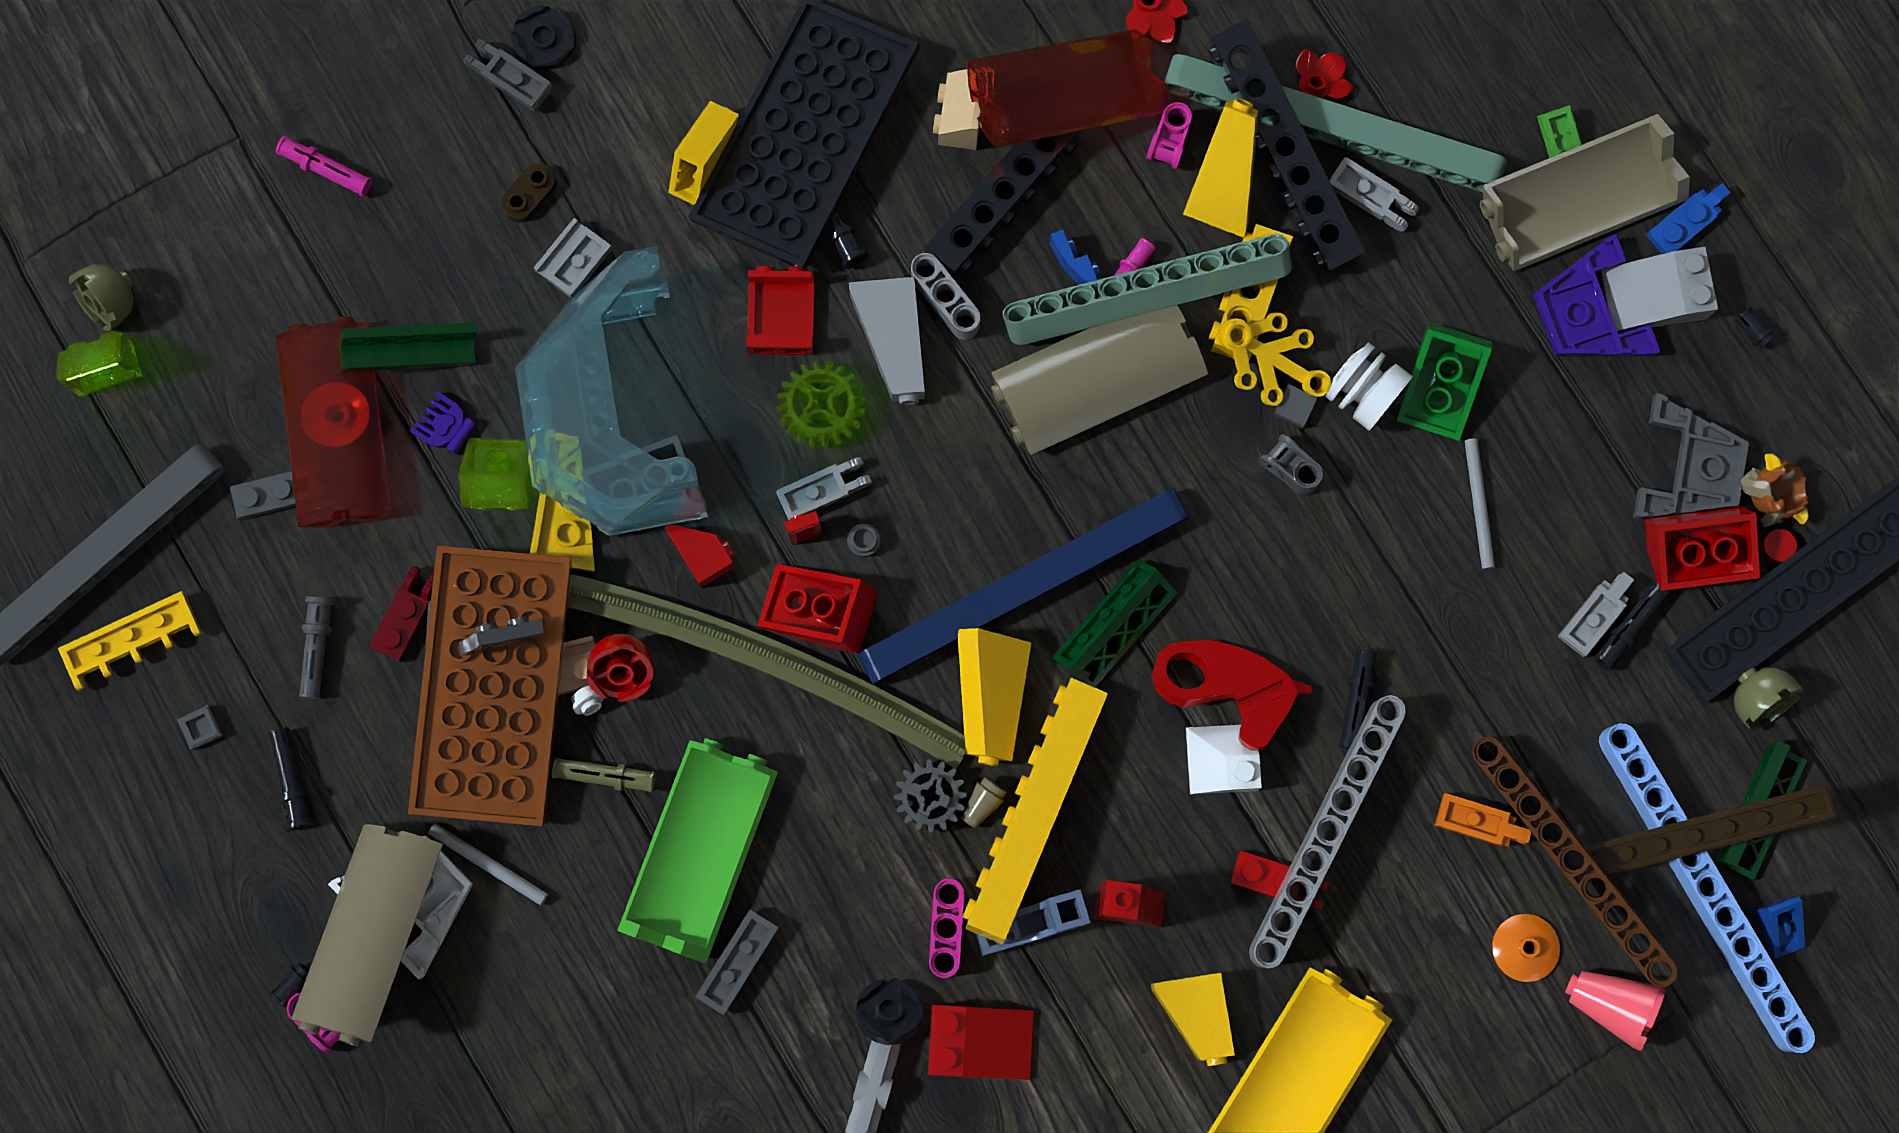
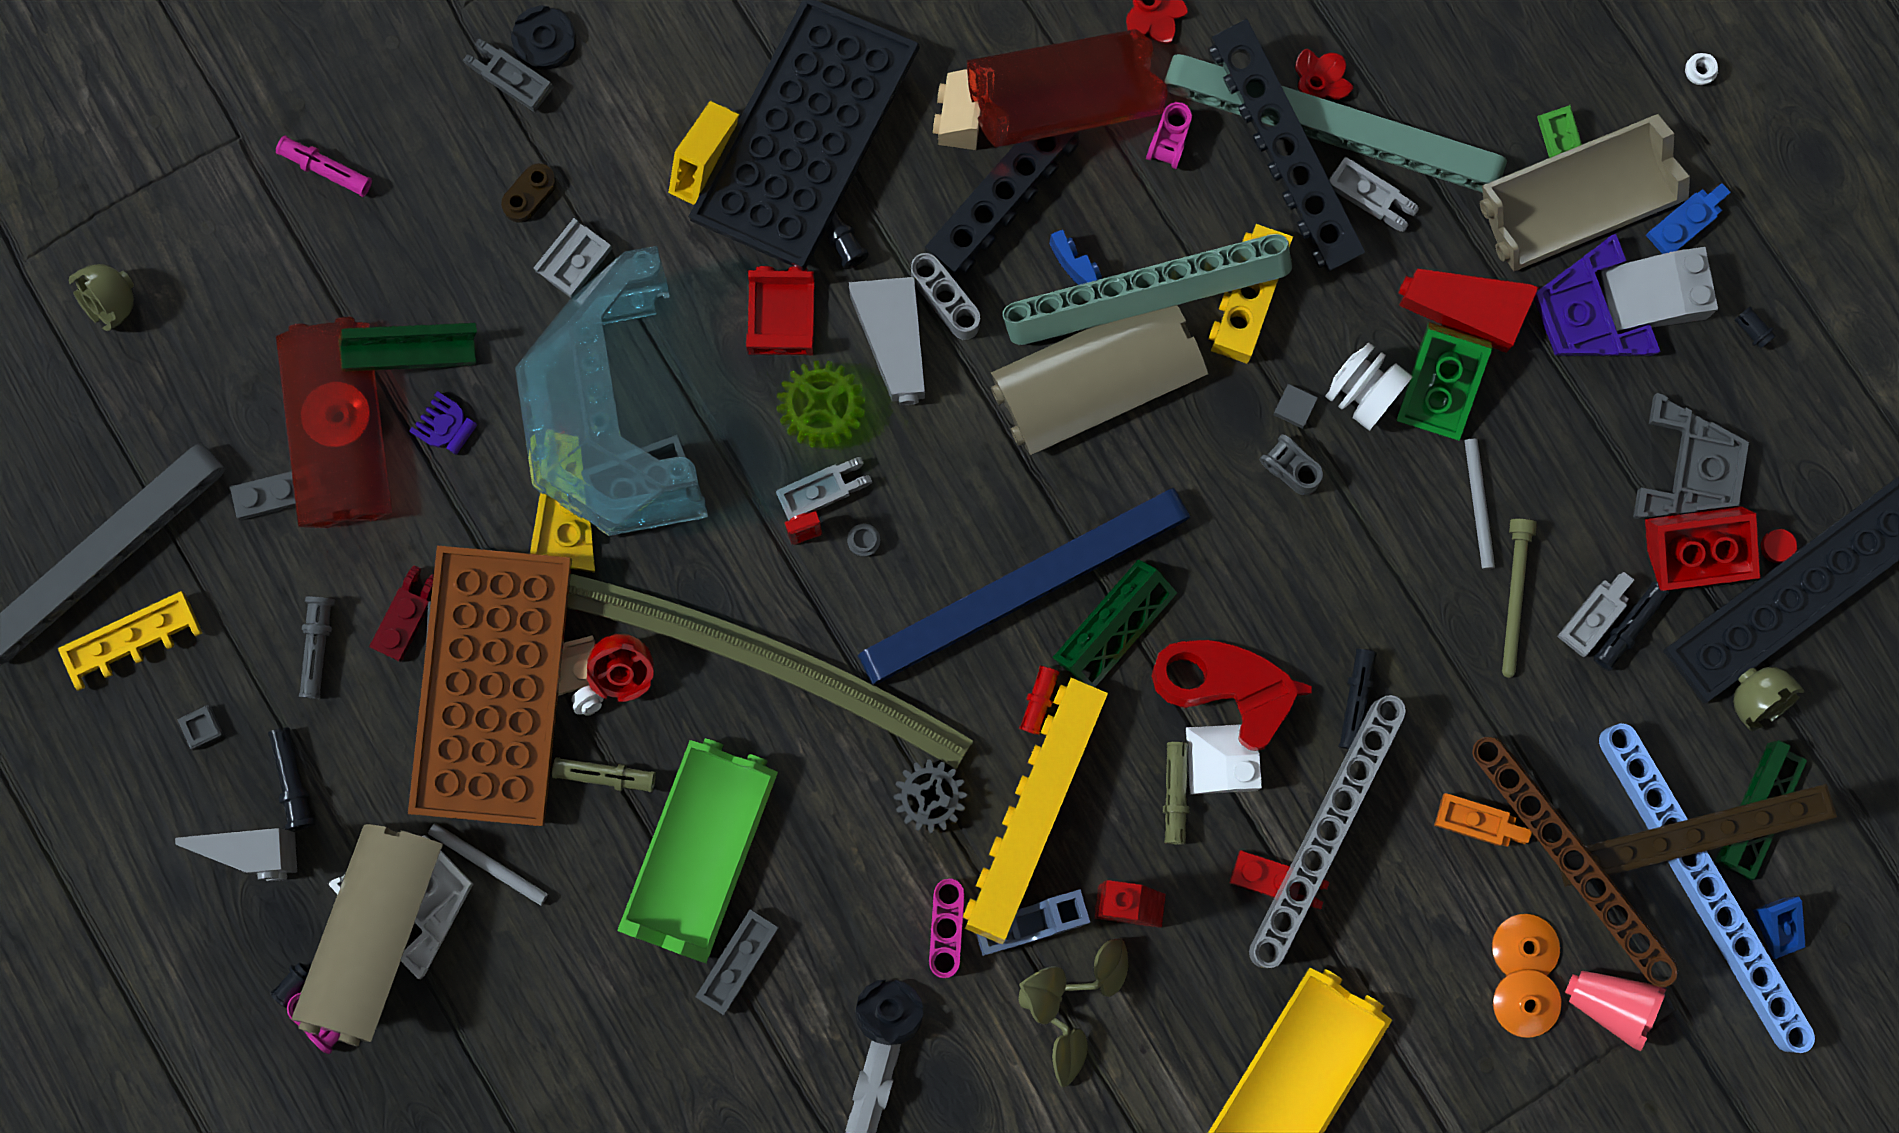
(98, 363): clear neon green slope -> none
(259, 852): none -> light grey slope
(491, 636): dark grey wing -> none
(495, 474): clear neon green slope -> none
(702, 553): red slope -> none
(818, 608): red slope -> none
(980, 1042): red slope -> none
(984, 800): dark tan cone -> none
(992, 692): yellow slope -> none
(1039, 700): none -> red pin
(1043, 993): none -> olive plant
(1138, 257): dark pink axle -> none
(1176, 800): none -> olive pin
(1199, 1014): yellow slope -> none
(1226, 175): yellow slope -> none
(1268, 356): yellow plant -> none
(1470, 304): none -> red slope
(1512, 995): none -> orange dish
(1522, 533): none -> olive piece
(1707, 62): none -> white plate
(1777, 491): dark orange hair -> none

